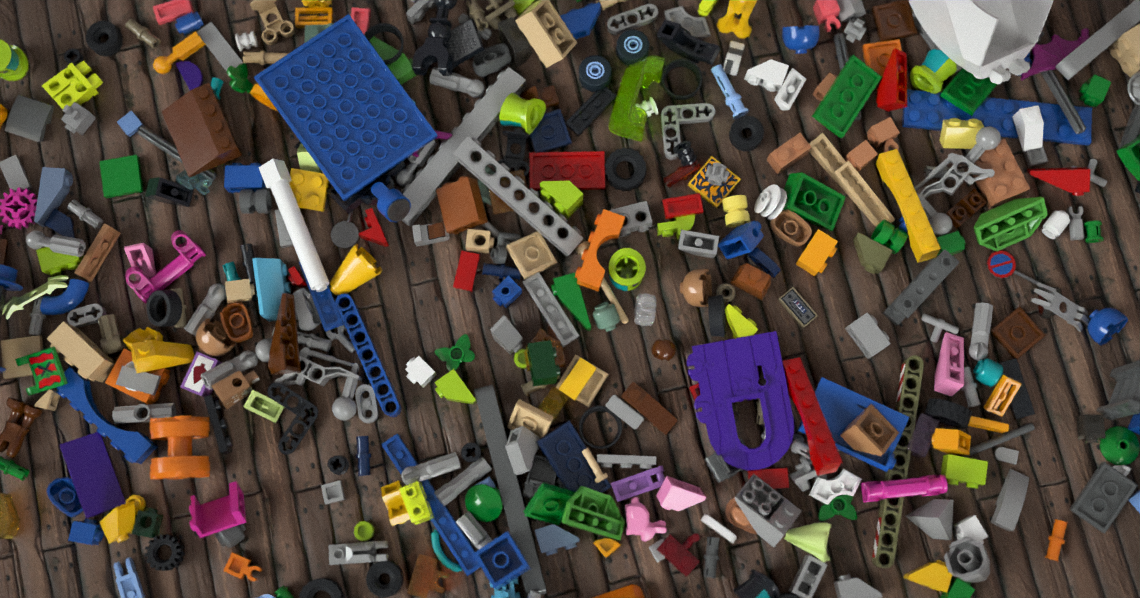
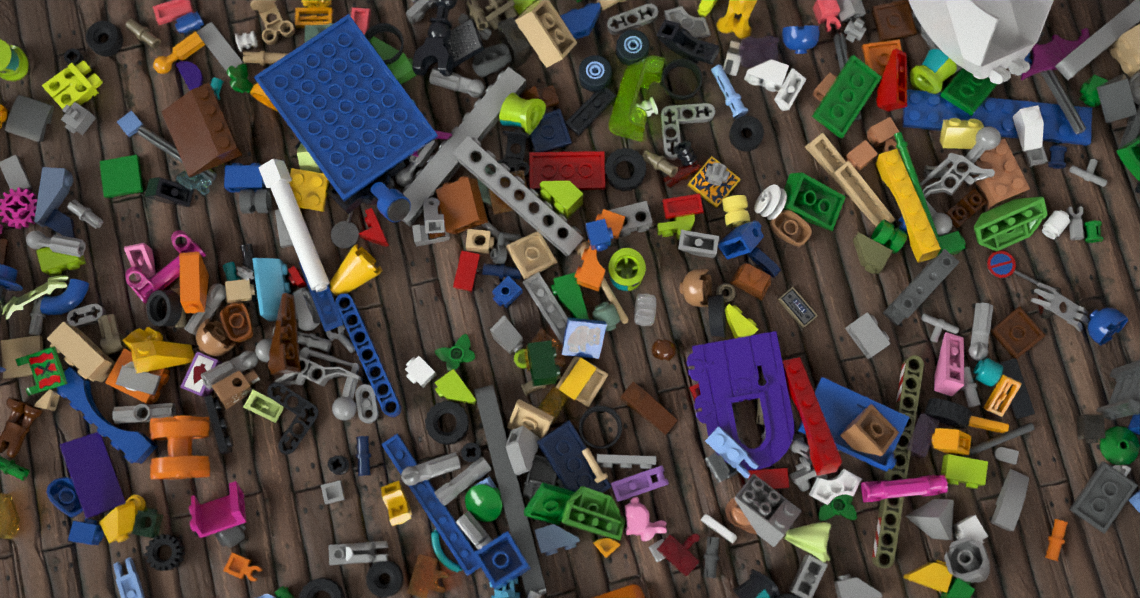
(97, 252): medium nougat plate -> none
(193, 282): none -> orange slope
(245, 272): none -> light grey axle
(364, 531): lime tile -> none
(415, 502): neon yellow hips -> none
(433, 219): none -> light grey leg
(447, 437): none -> black tyre
(583, 338): none -> tile
(599, 235): none -> blue brick
(624, 412): light grey slope -> none
(660, 163): none -> dark tan pin
(679, 494): bright pink slope -> none
(730, 451): none -> light blue hinge
(758, 50): none -> clear purple bracket
(788, 153): nougat brick -> none
(817, 252): light orange brick -> none
(902, 146): none -> green bar
(1057, 157): none -> dark blue bush
(1072, 180): red slope -> none
(1116, 99): none -> dark grey slope

